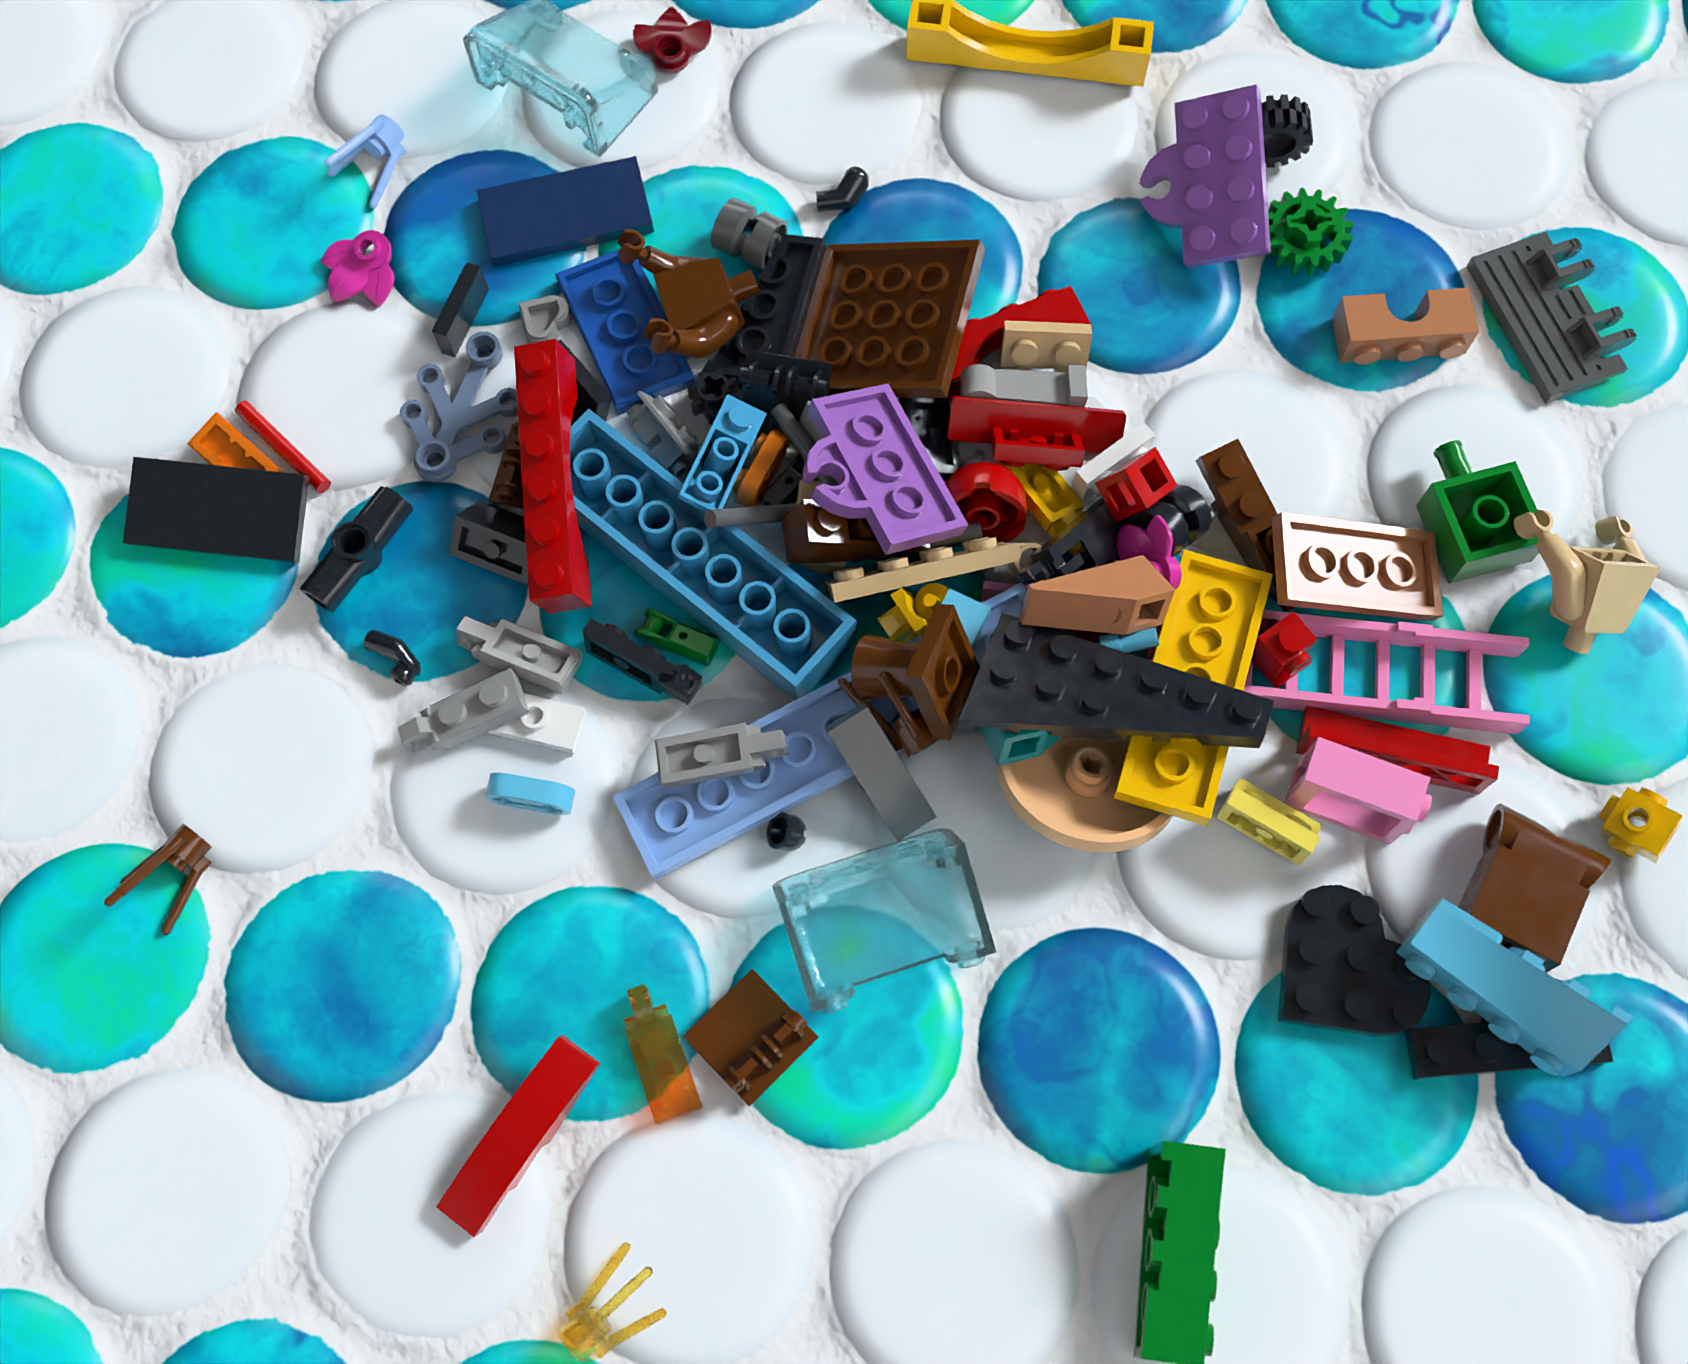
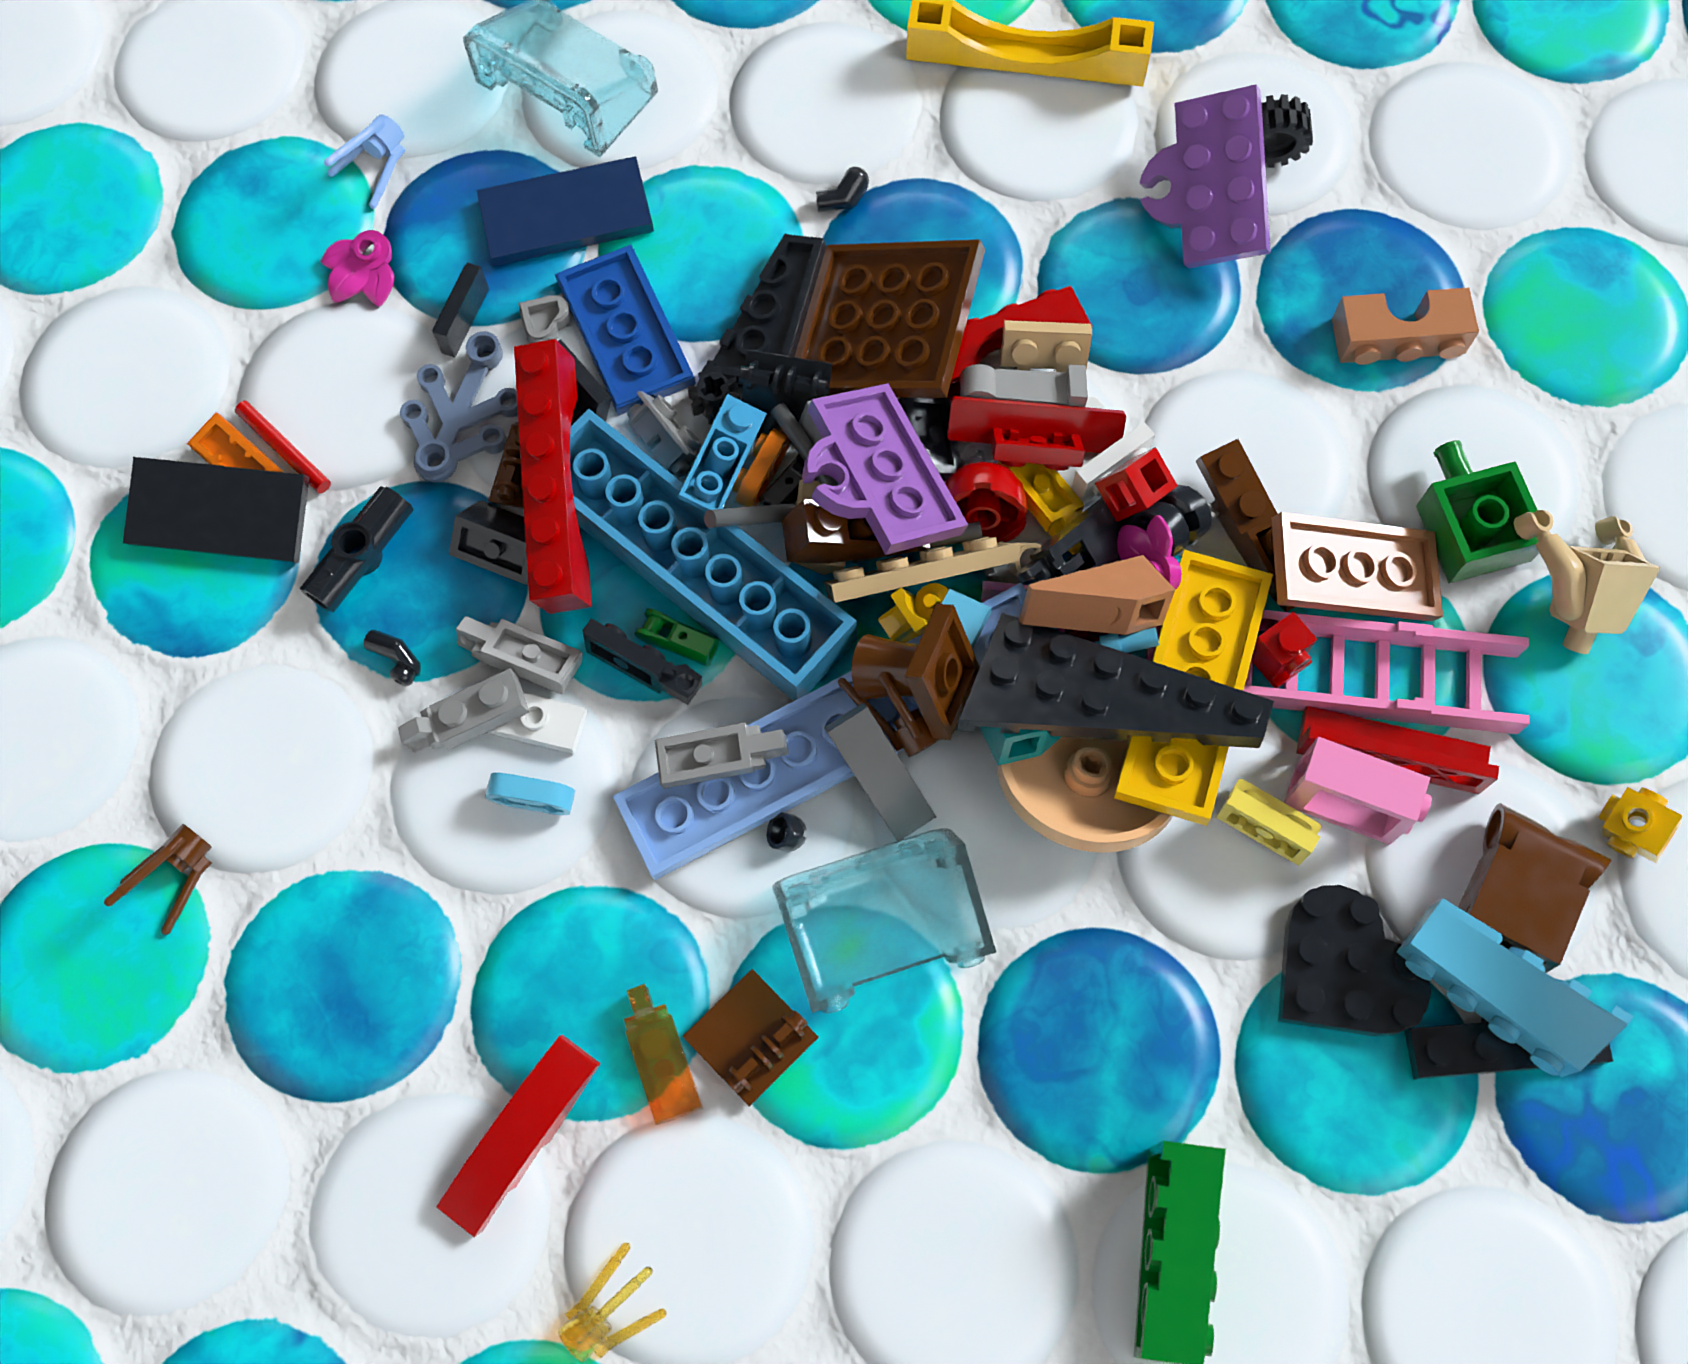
(672, 40): dark red plate -> none
(695, 297): reddish brown torso -> none
(744, 232): dark grey wheel -> none
(1307, 230): green gear -> none
(1550, 326): dark grey hinge -> none

